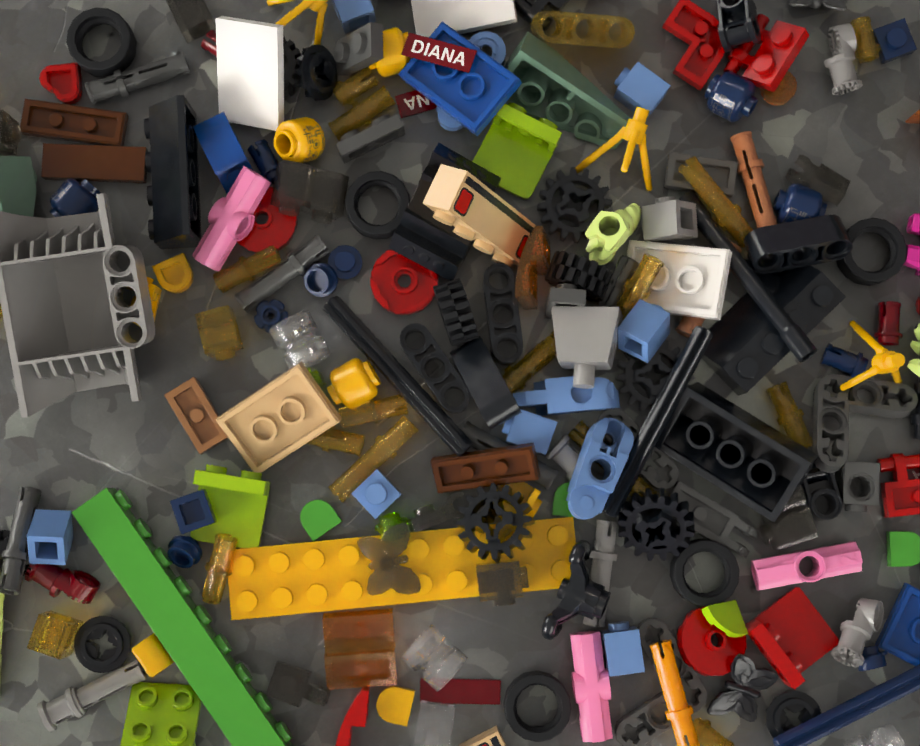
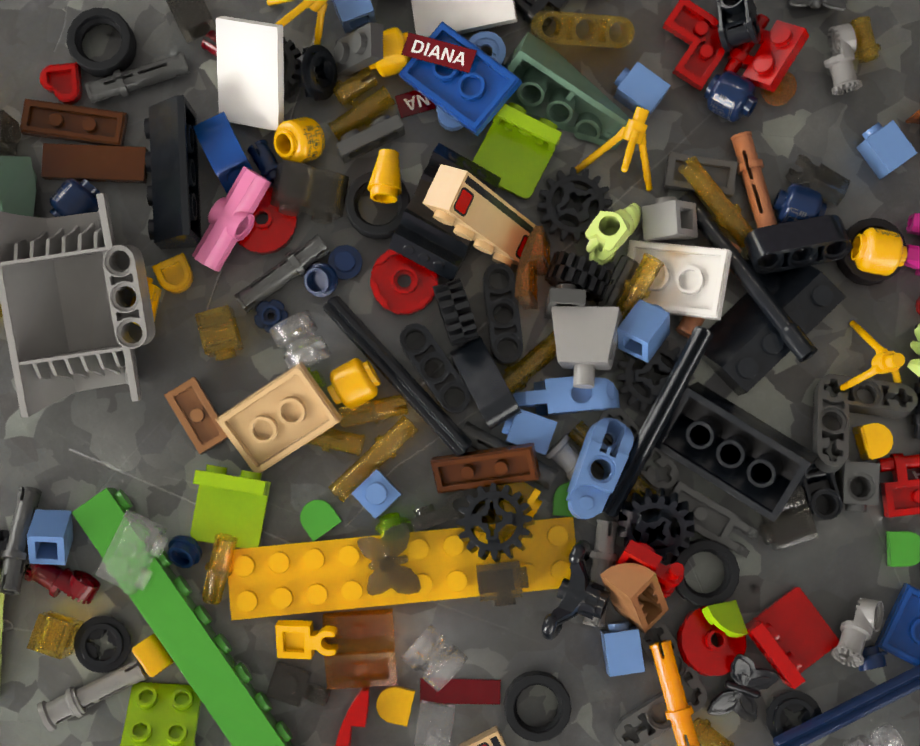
(132, 552): none -> clear bracket
(193, 511): dark blue plate -> none
(246, 269): clear yellow axle -> none
(299, 641): none -> yellow plate
(386, 177): none -> yellow cone
(591, 686): bright pink piece -> none
(635, 594): none -> medium nougat brick
(641, 553): none -> red plate
(789, 415): clear yellow pin -> none
(826, 561): bright pink piece -> none
(844, 360): dark blue pin -> none
(872, 440): none -> yellow brick
(878, 251): none -> yellow head
(885, 148): none -> medium blue brick
(889, 323): dark red pin -> none
(894, 41): dark blue plate -> none

